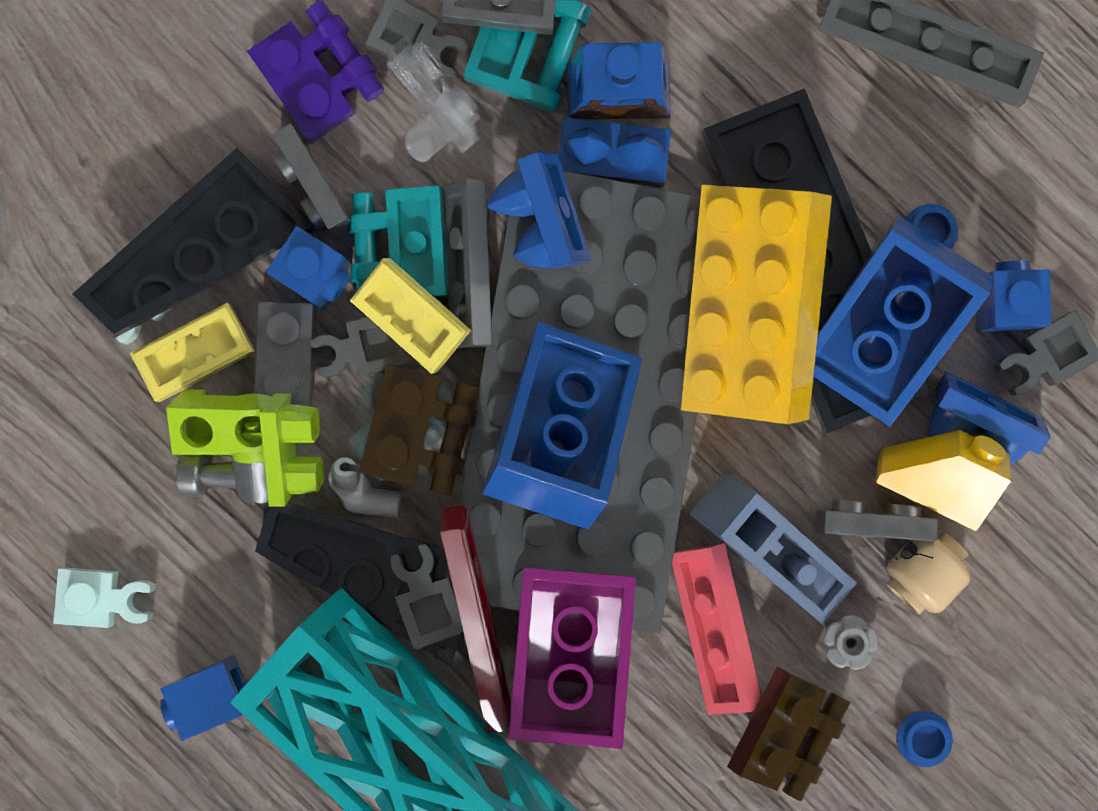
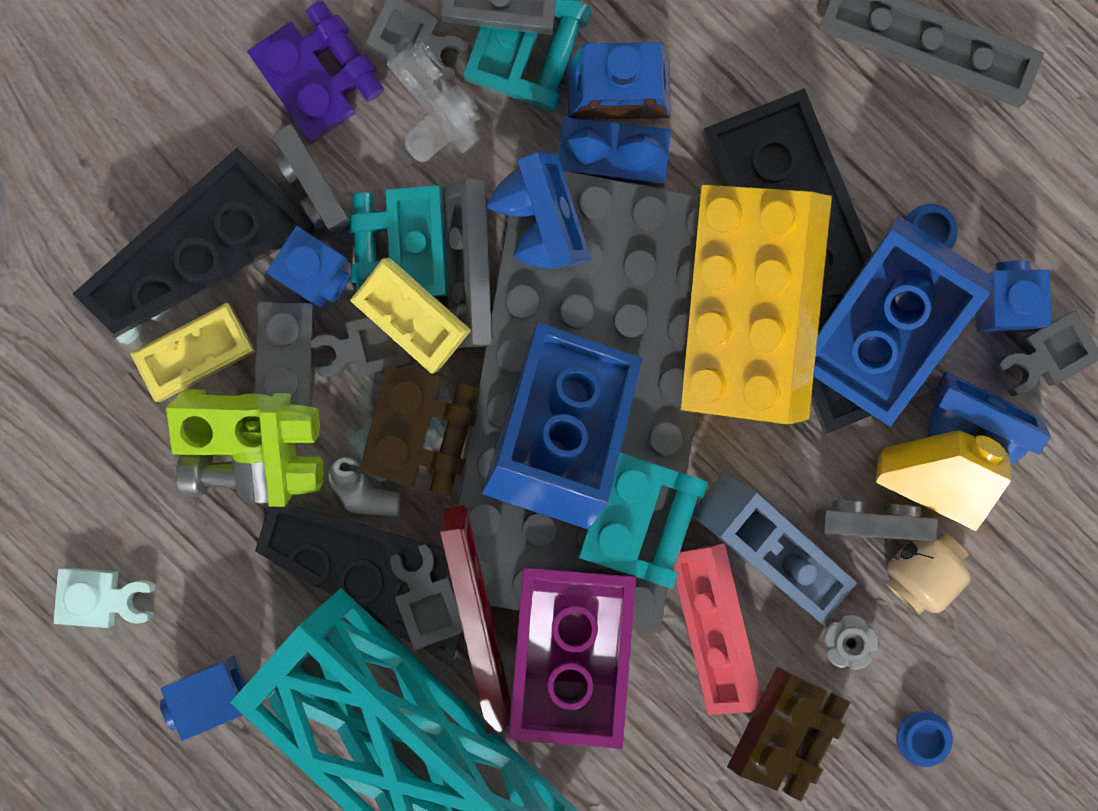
(622, 525): none -> teal plate

